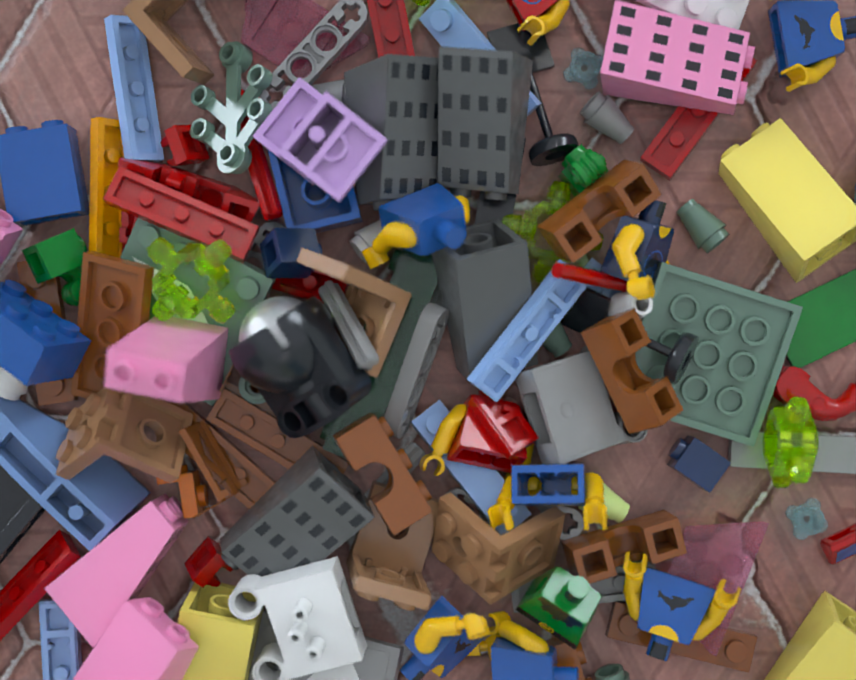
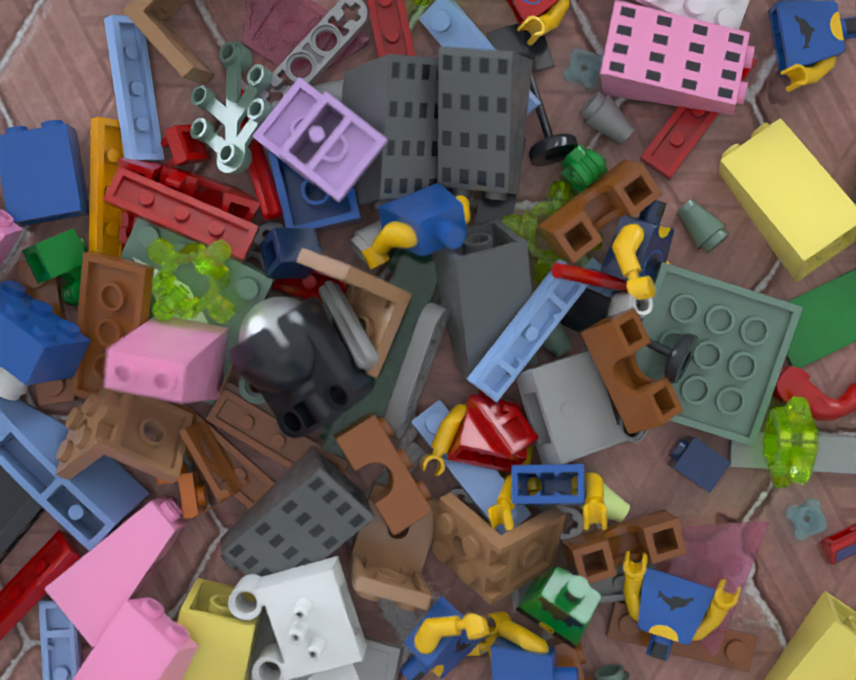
(206, 563): red tile -> none

